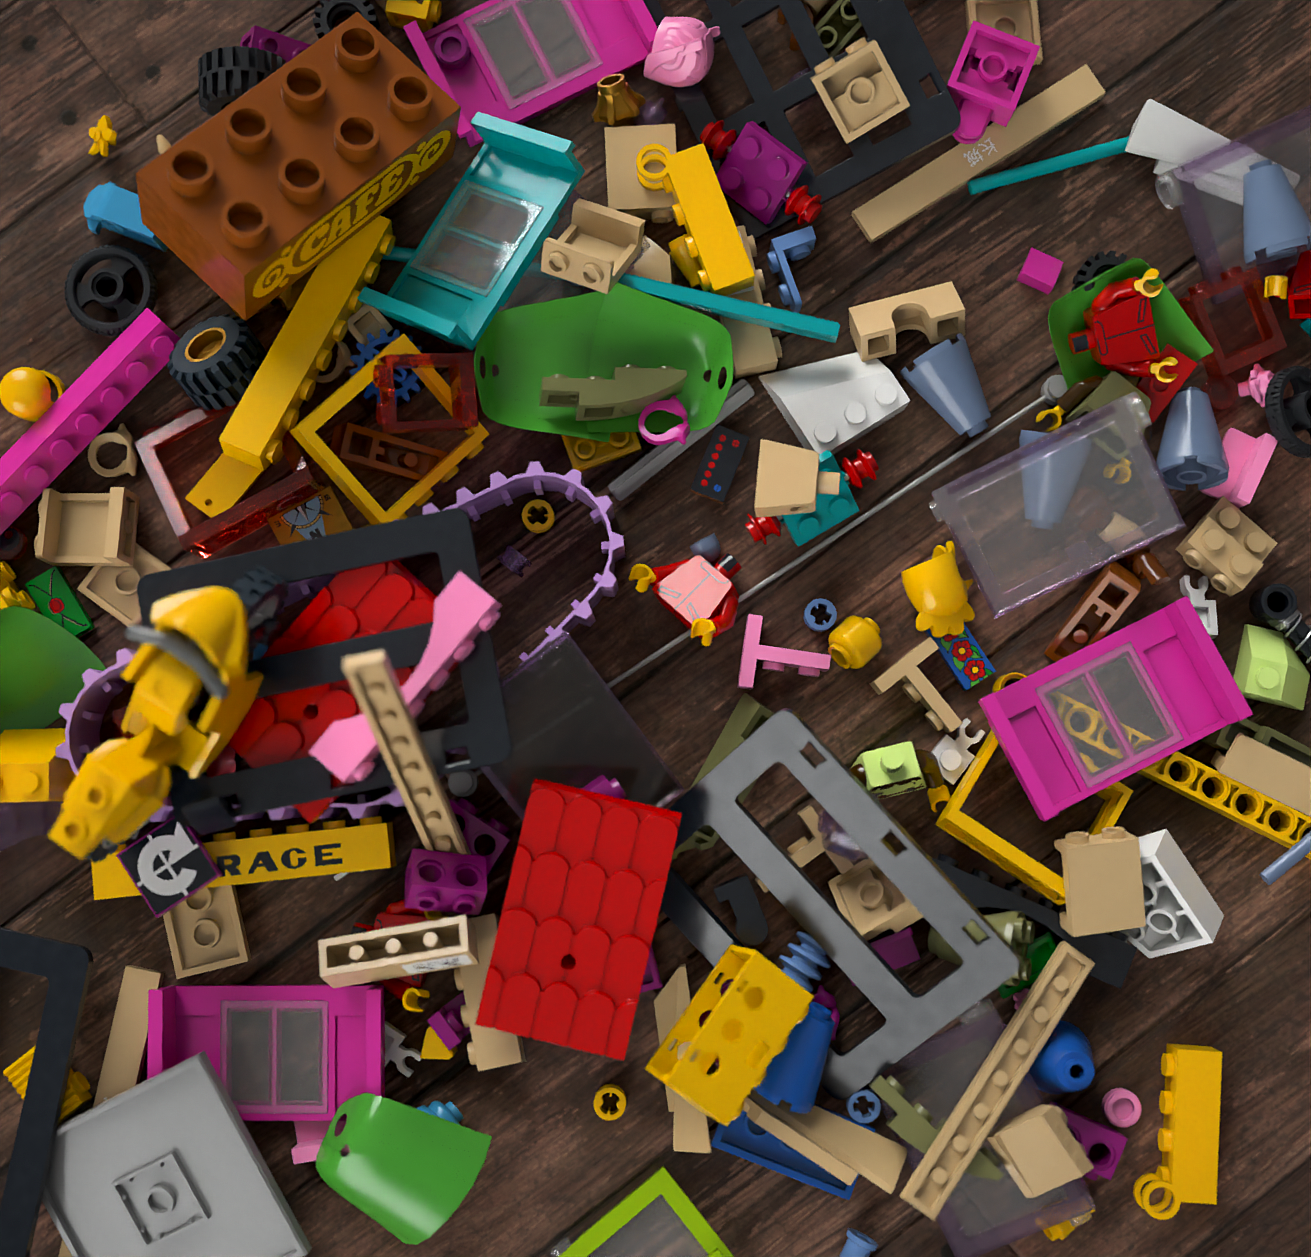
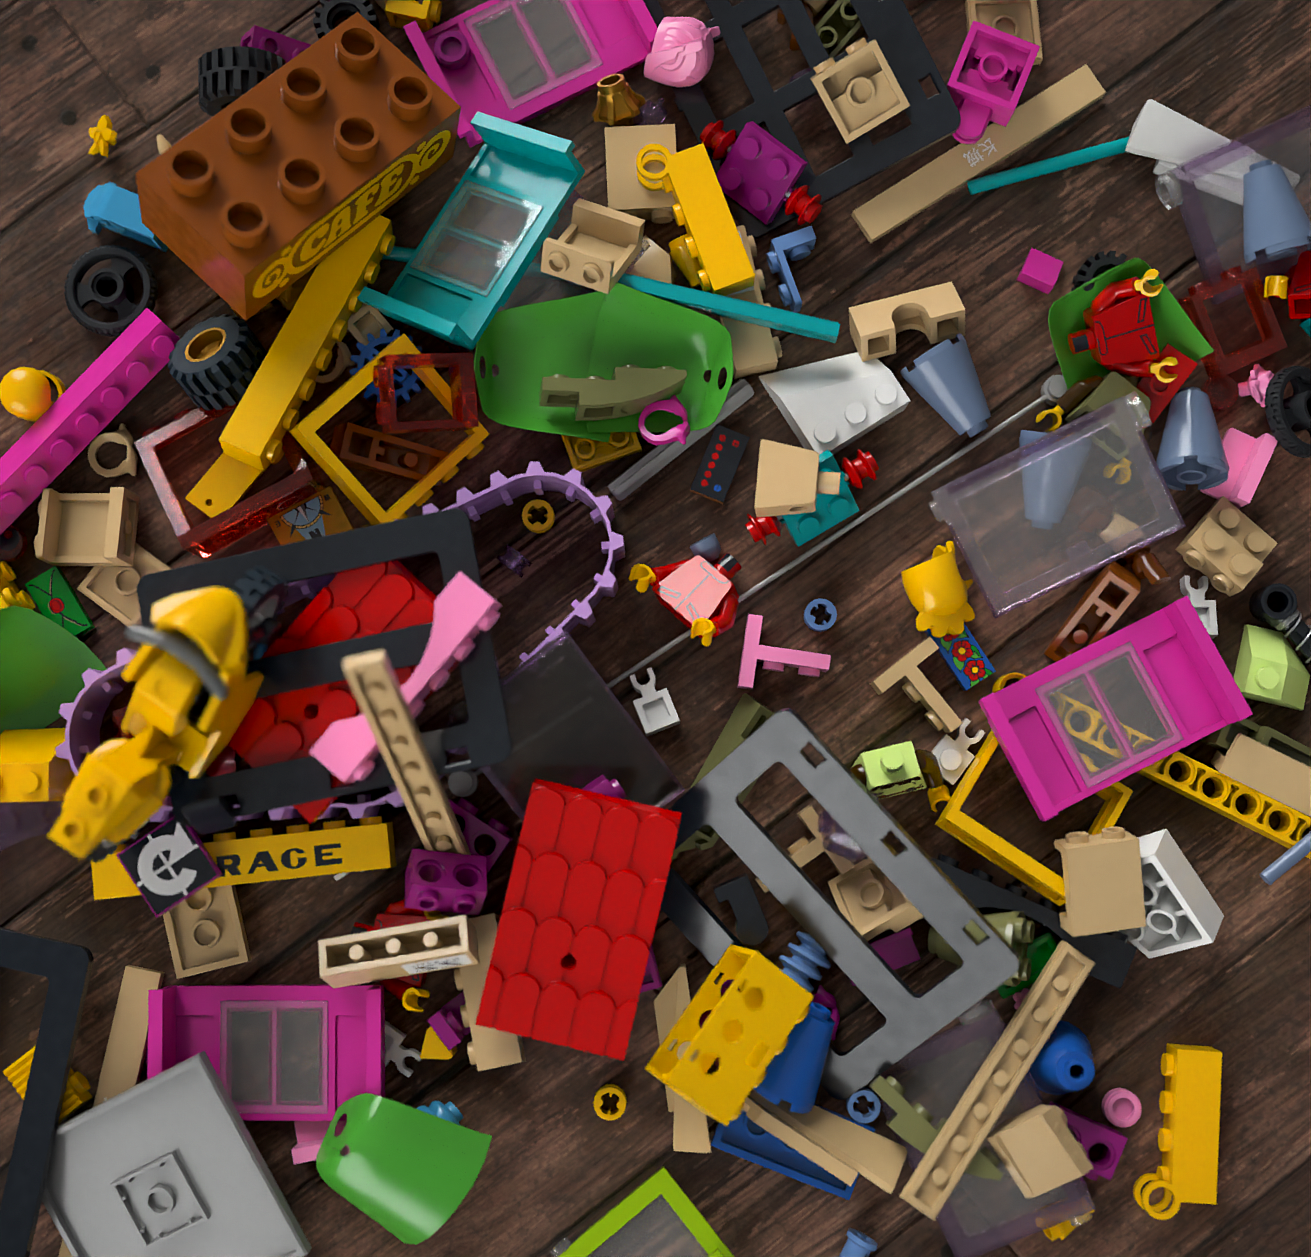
(654, 708): none -> white plate
(854, 642): yellow head -> none

